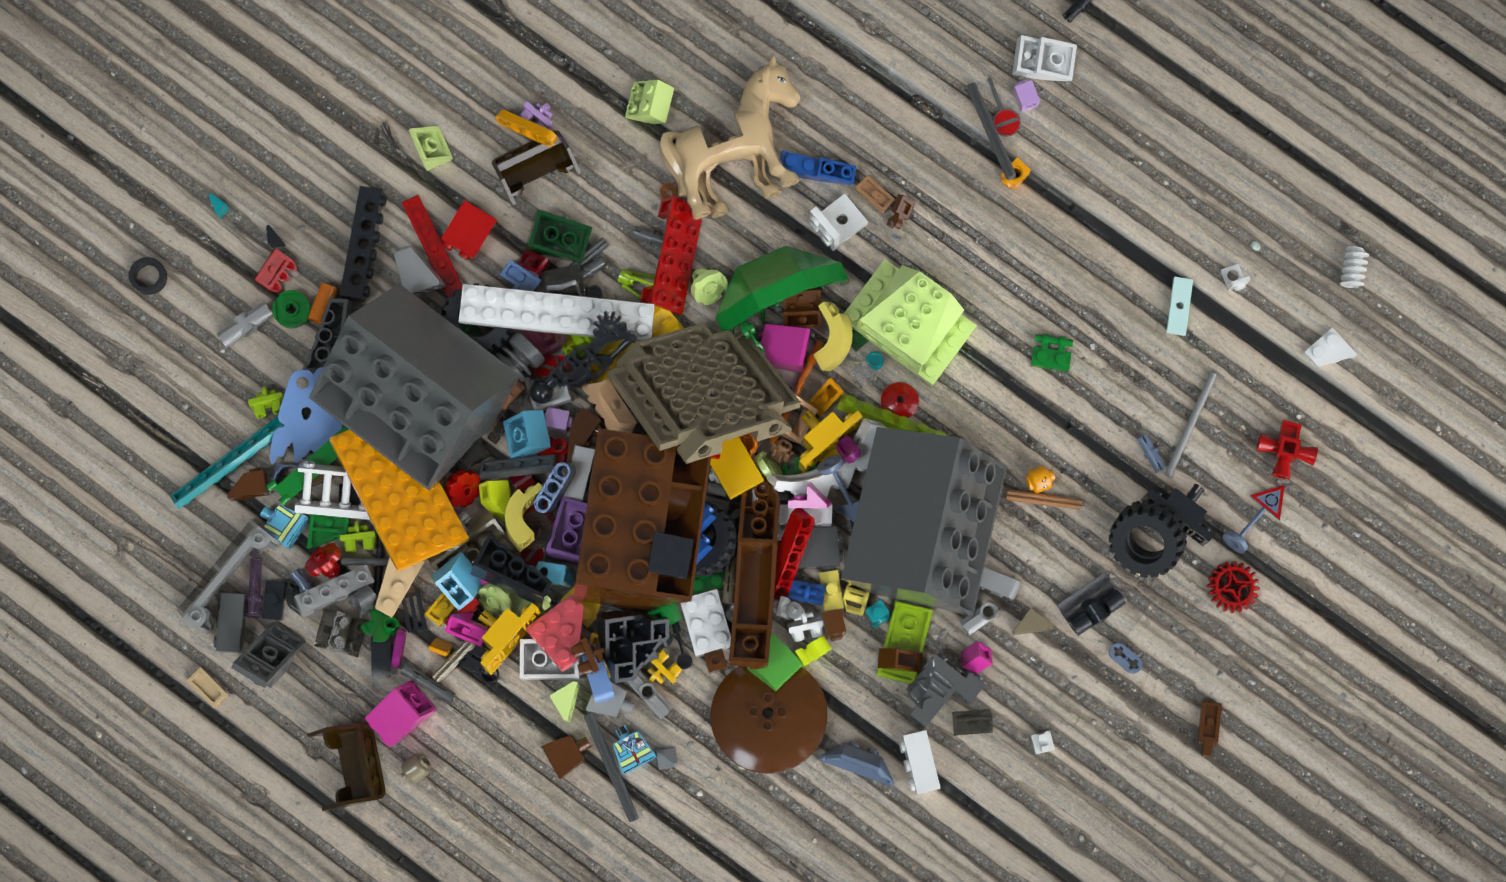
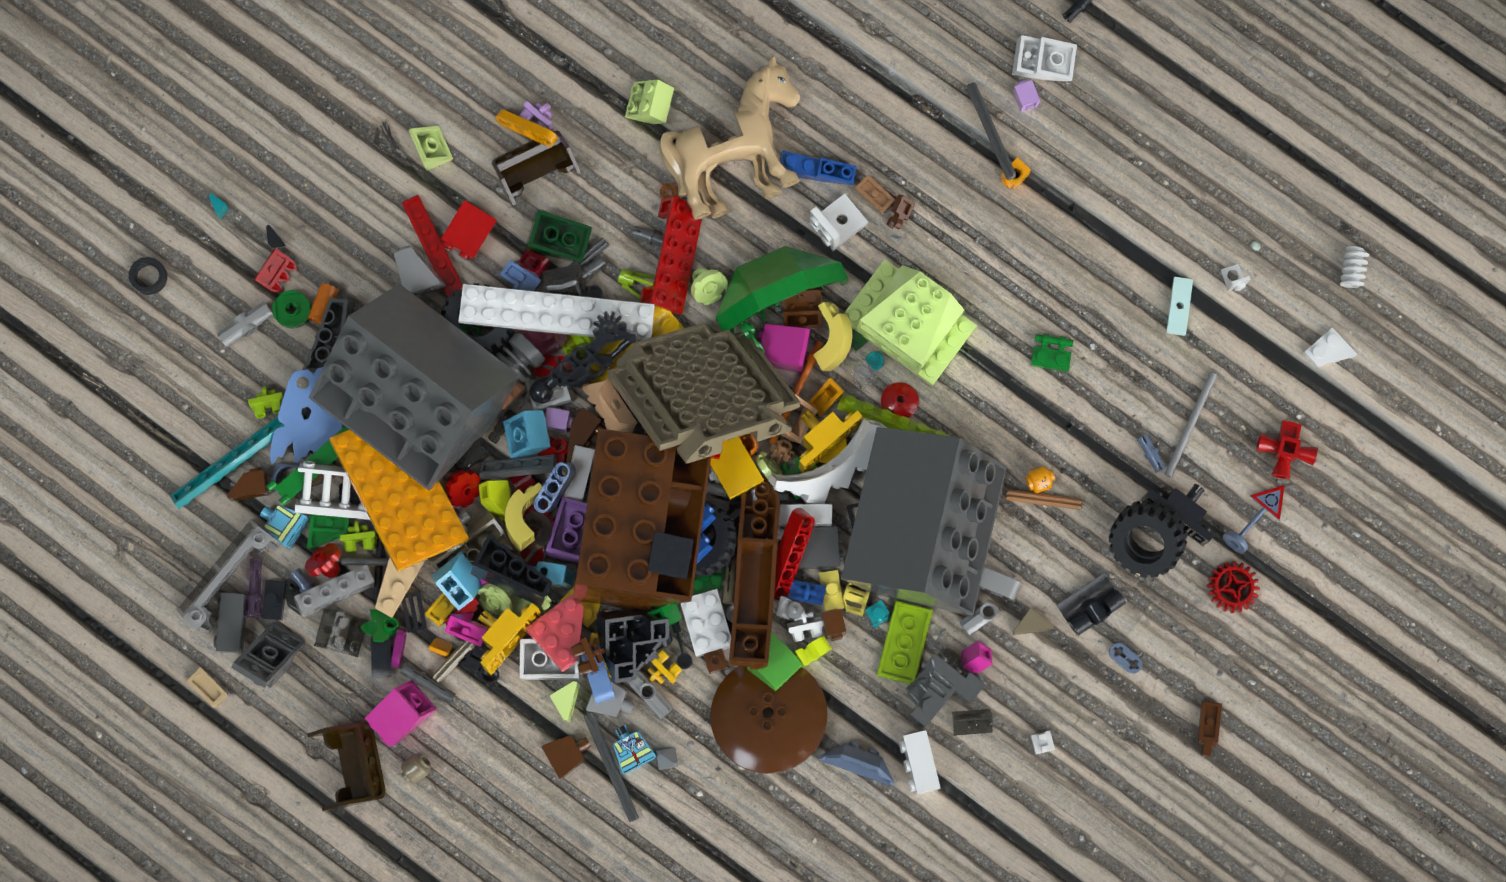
(363, 600): dark grey piece -> none
(366, 197): black brick -> none
(814, 499): slope -> none
(831, 466): sand blue piece -> none
(848, 449): magenta tile -> none
(899, 660): reddish brown slope -> none
(1006, 120): piece -> none

